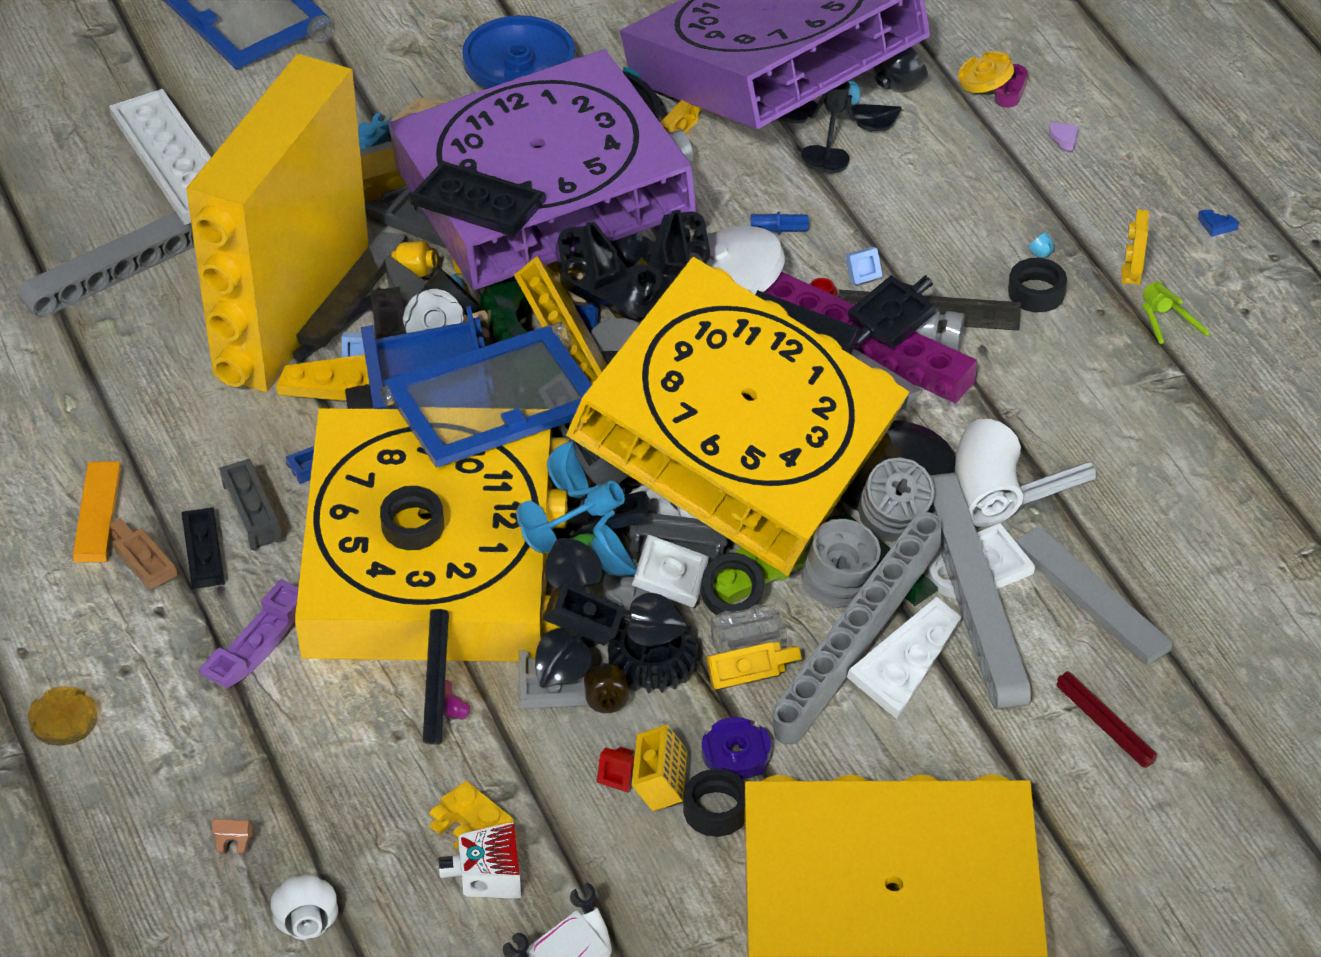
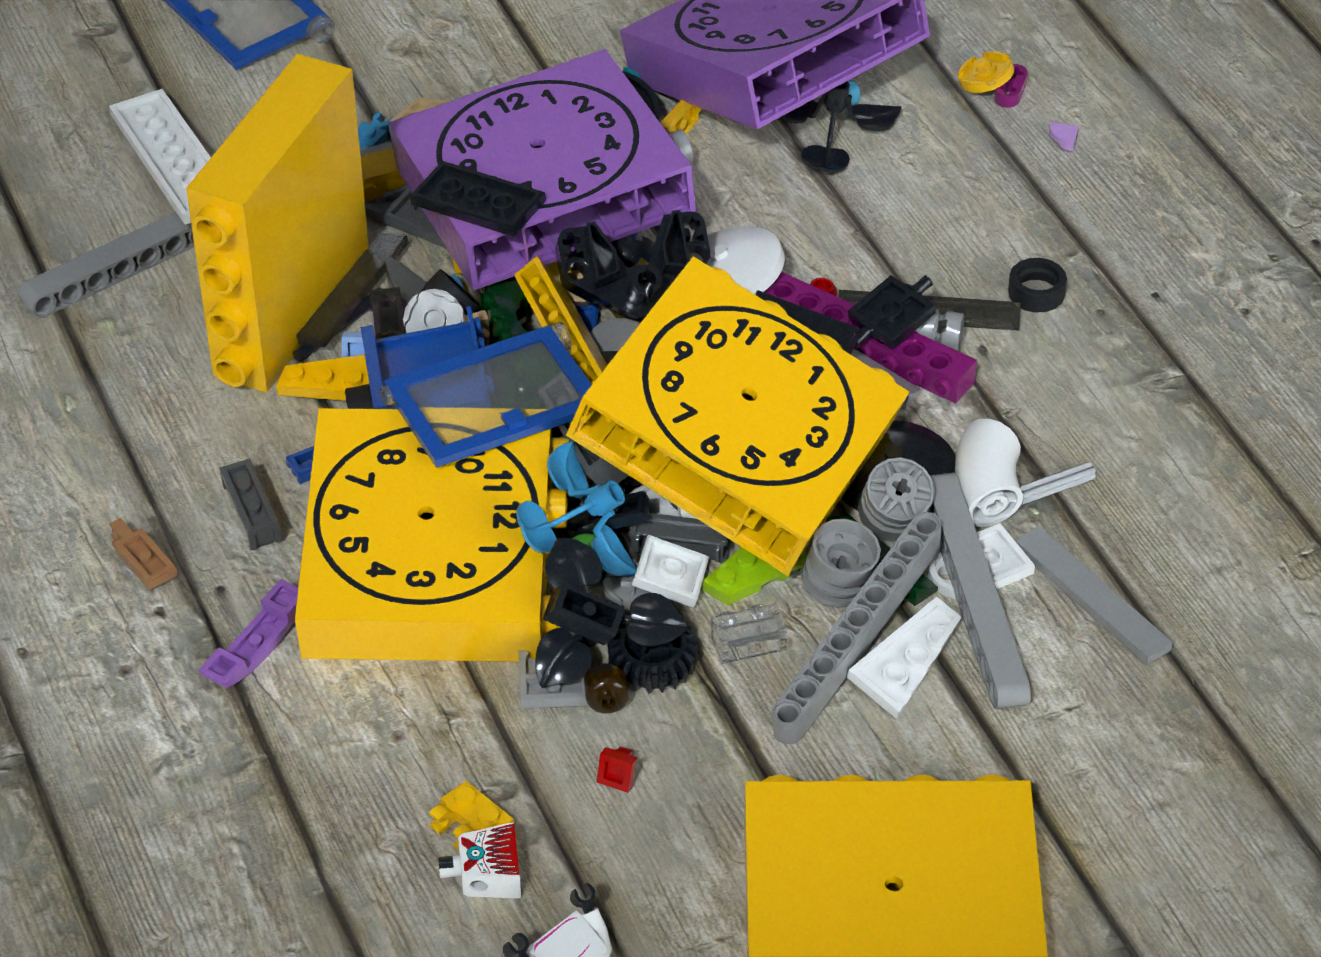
(62, 716): clear yellow tile -> none
(97, 511): light orange tile -> none
(202, 548): black tile -> none
(232, 830): nougat tile -> none
(304, 906): white plant -> none
(406, 498): black tyre -> none
(416, 257): yellow head -> none
(435, 676): black axle -> none
(453, 705): magenta arm -> none
(514, 48): blue dish -> none
(659, 767): yellow brick -> none
(709, 782): black tyre -> none
(736, 731): dark purple plate -> none
(737, 561): black tyre -> none
(749, 663): yellow hinge -> none
(781, 222): blue axle -> none
(863, 265): light blue tile -> none
(901, 72): black cylinder -> none
(1042, 246): medium azure hinge -> none
(1106, 719): dark red axle -> none
(1135, 252): yellow hinge -> none
(1161, 299): lime plant -> none
(1217, 224): blue tile -> none

